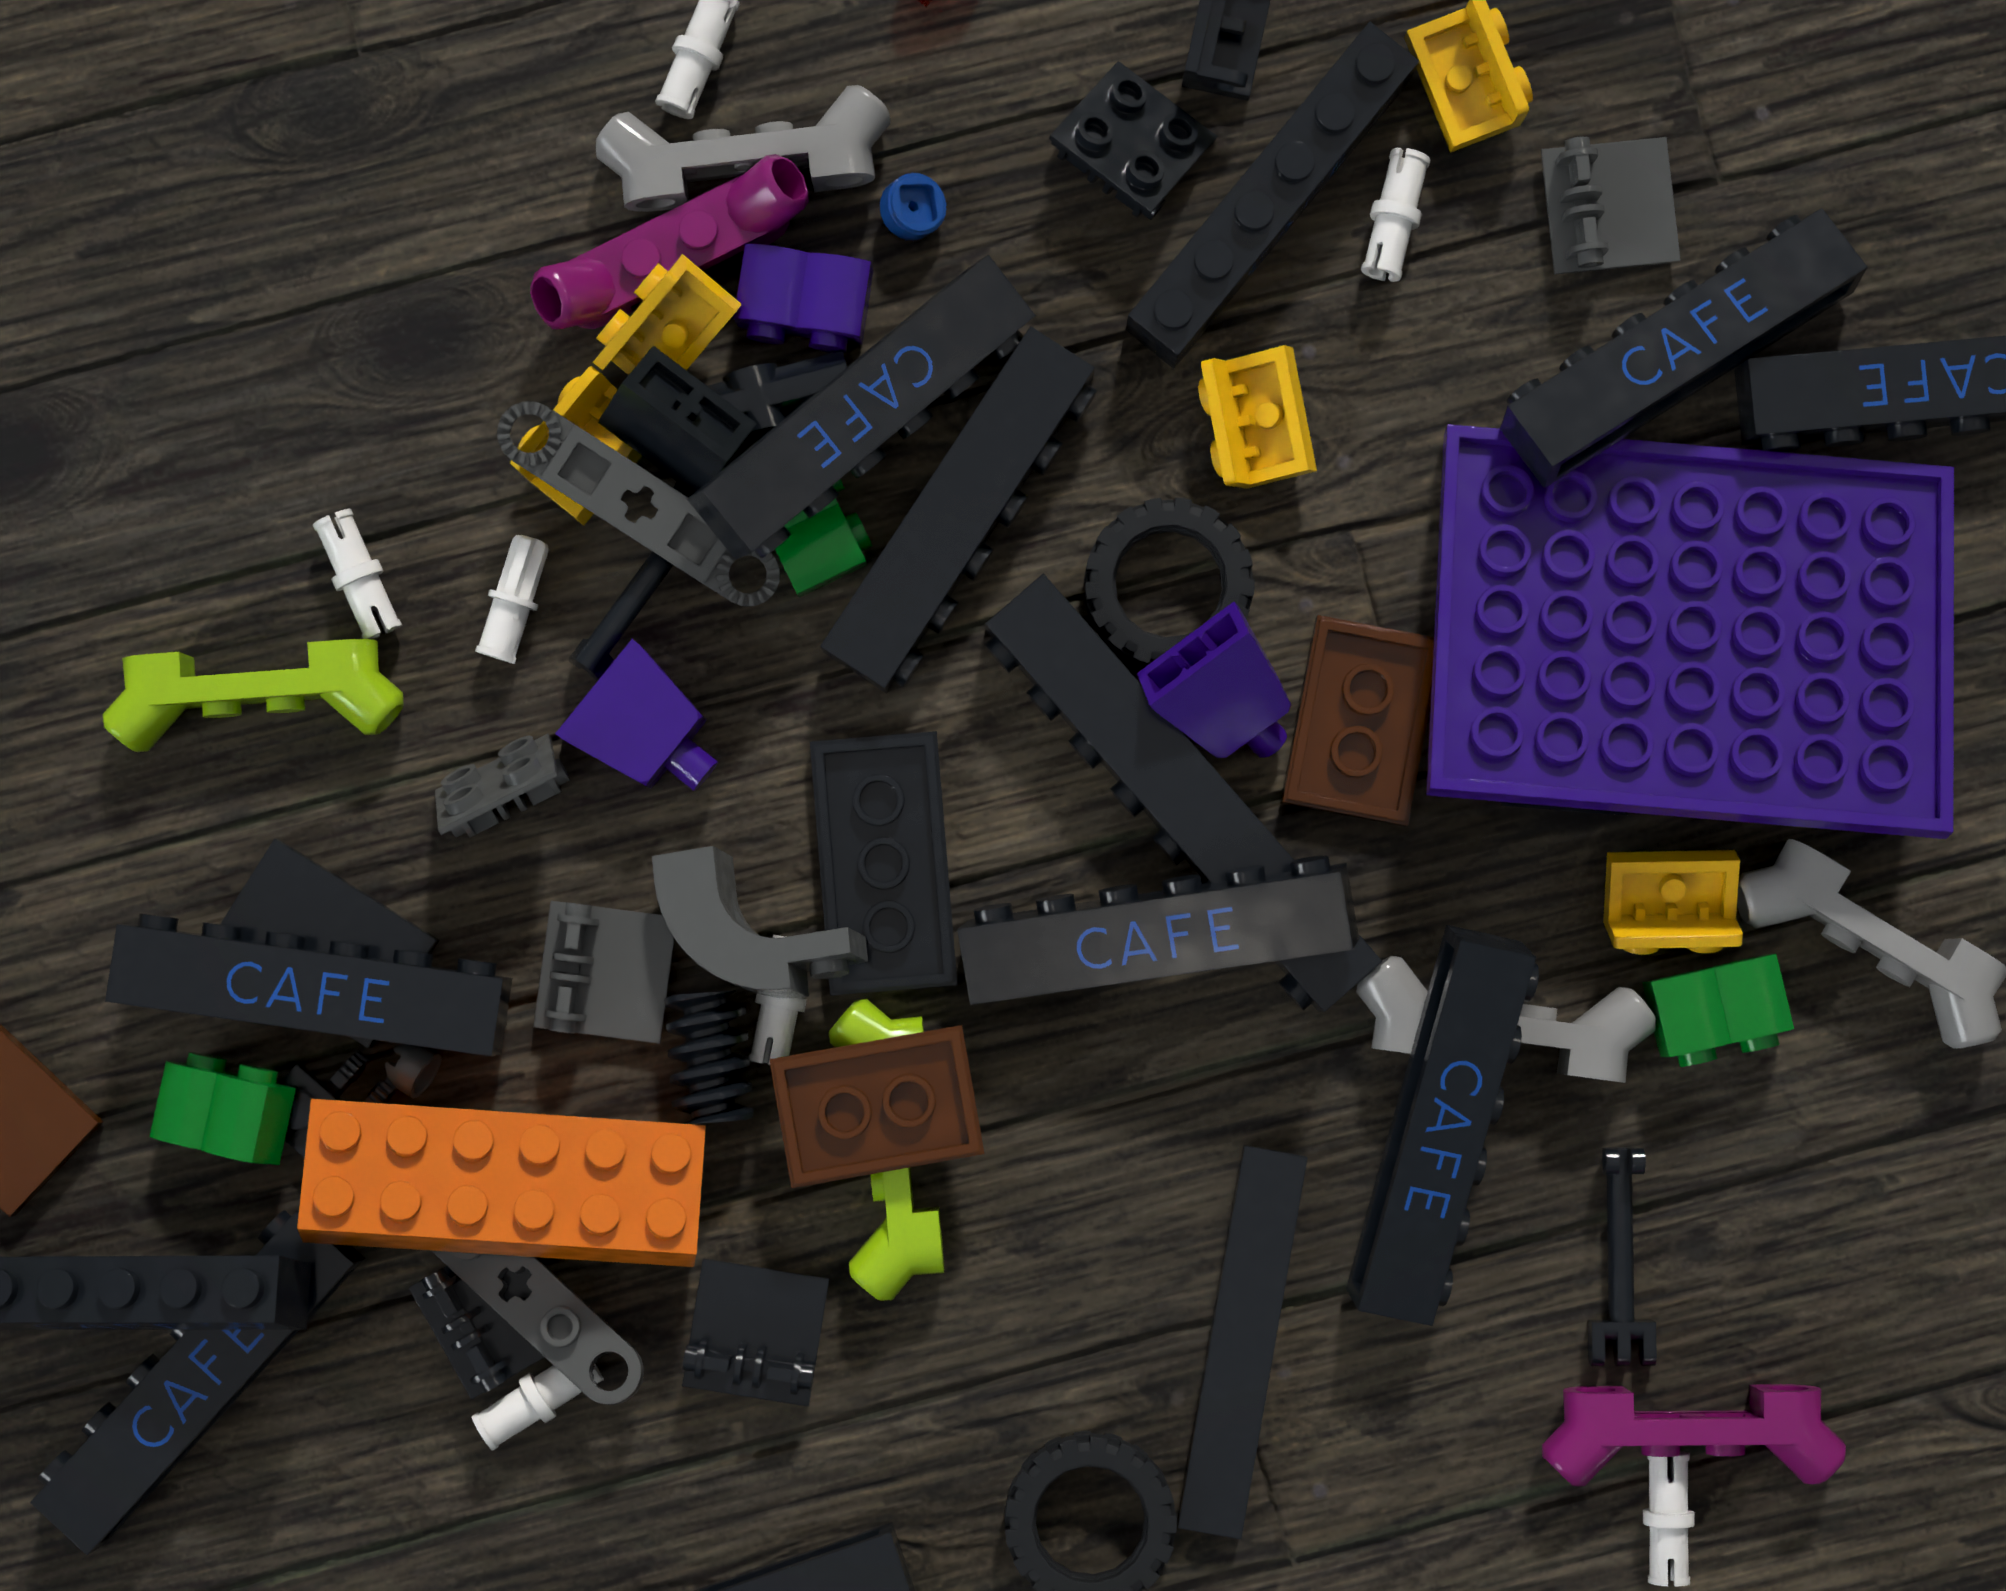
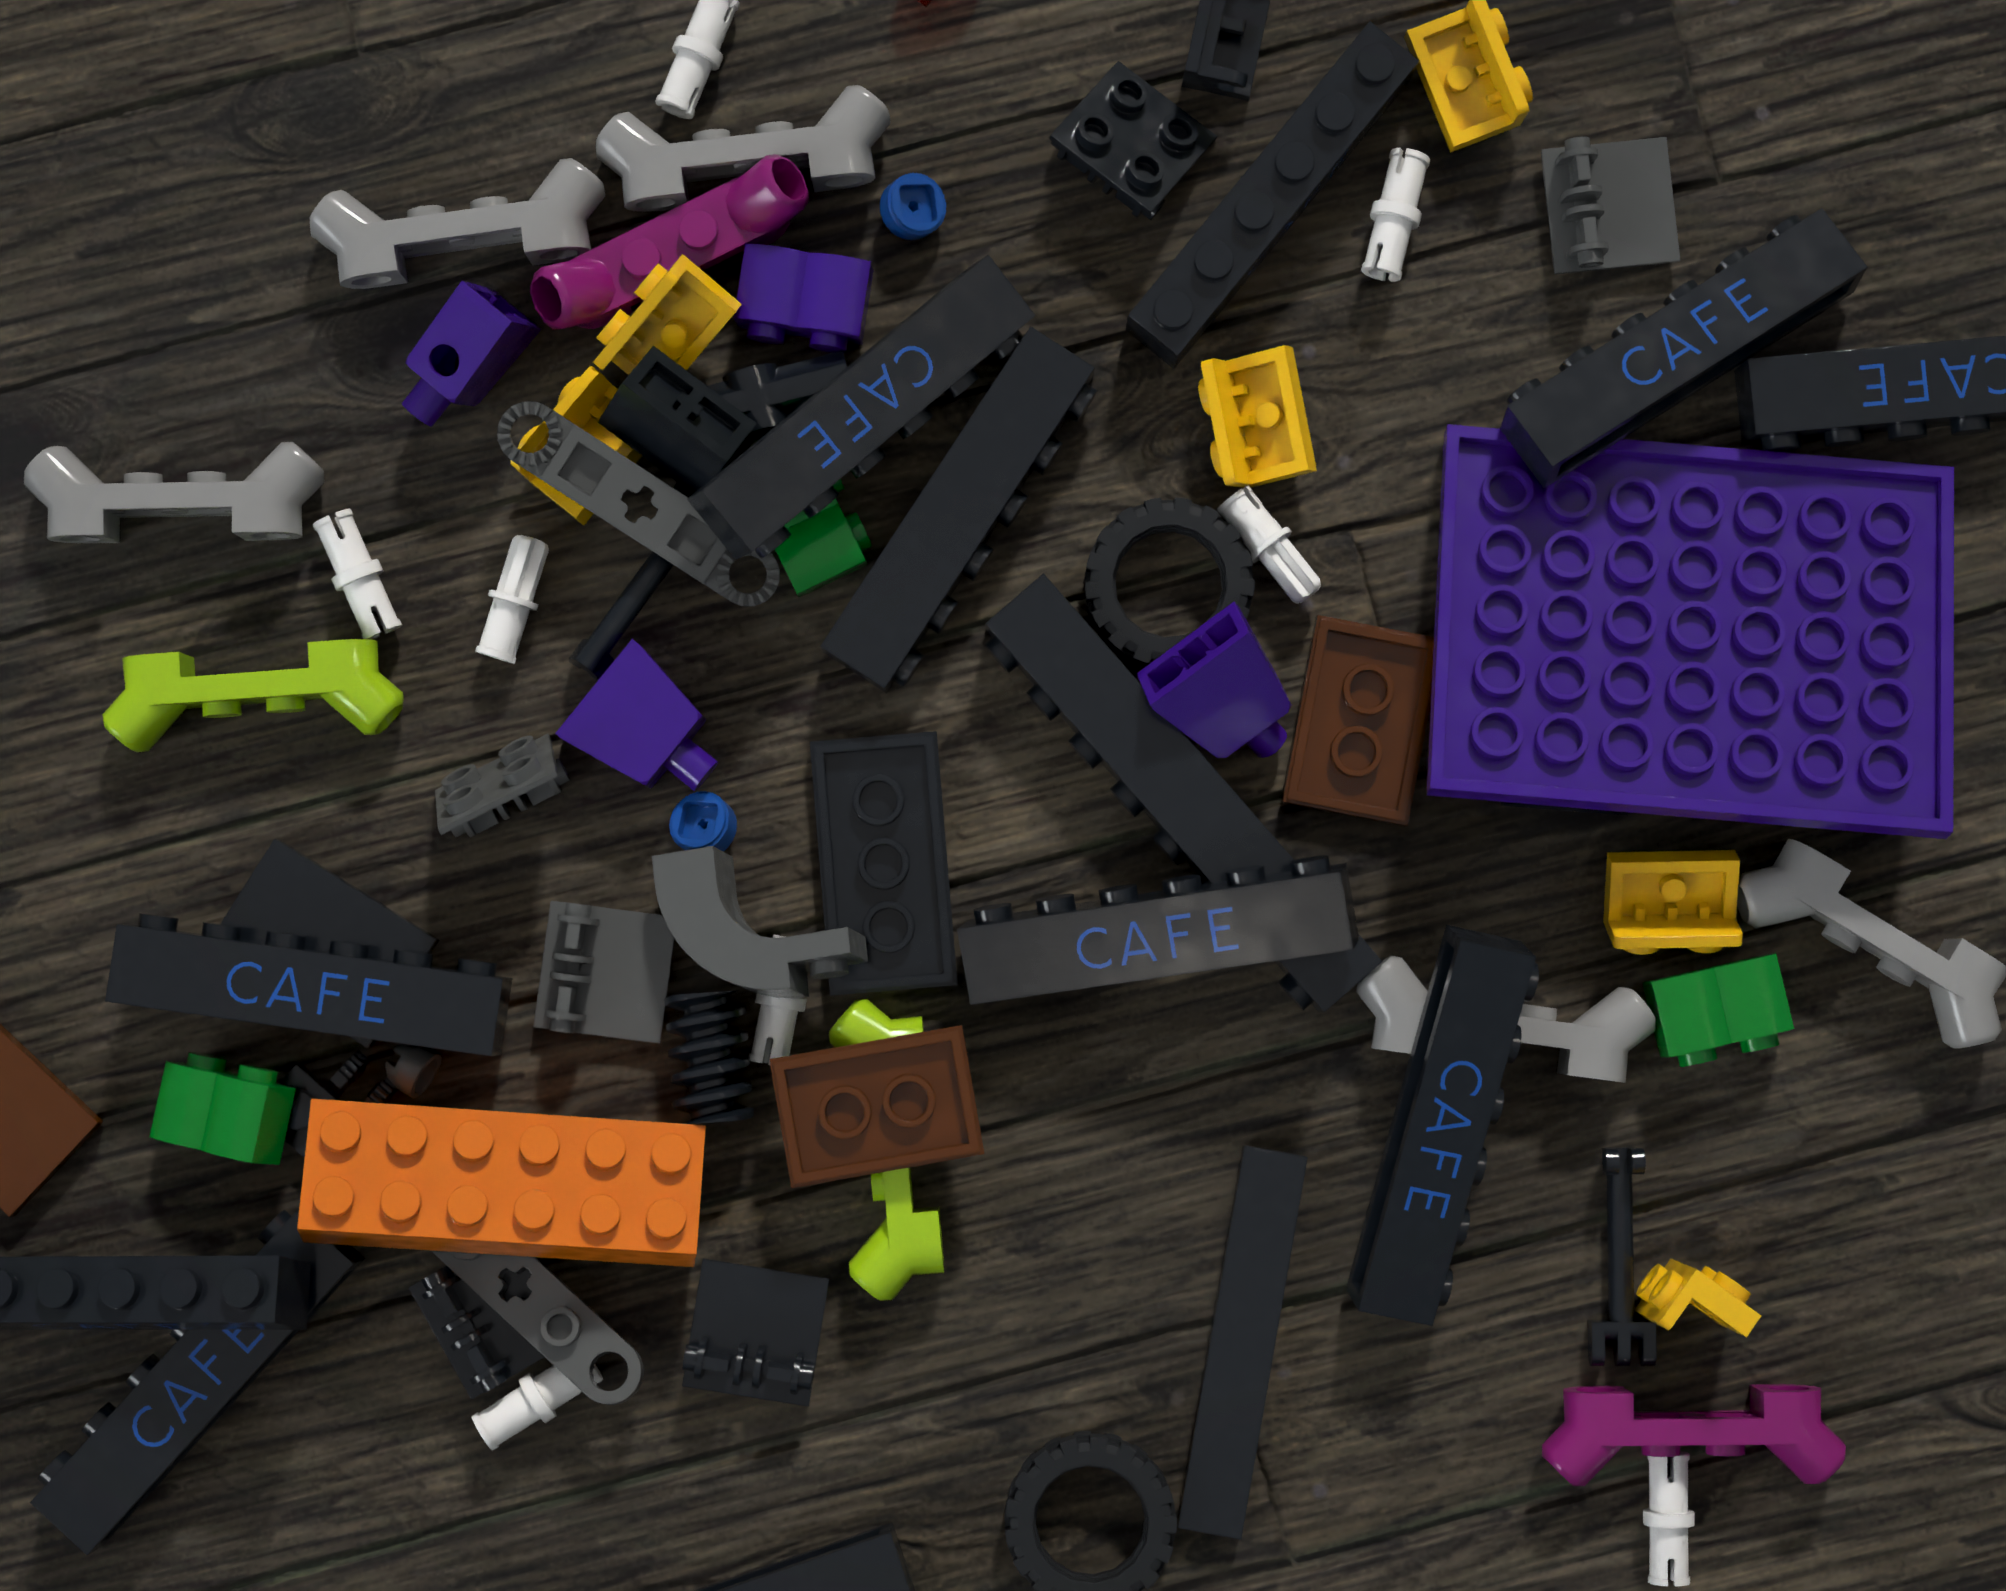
(90, 512): none -> light grey plate
(375, 250): none -> light grey plate
(485, 336): none -> dark purple torso
(702, 822): none -> blue tile
(1270, 544): none -> white axle
(1671, 1288): none -> yellow bracket

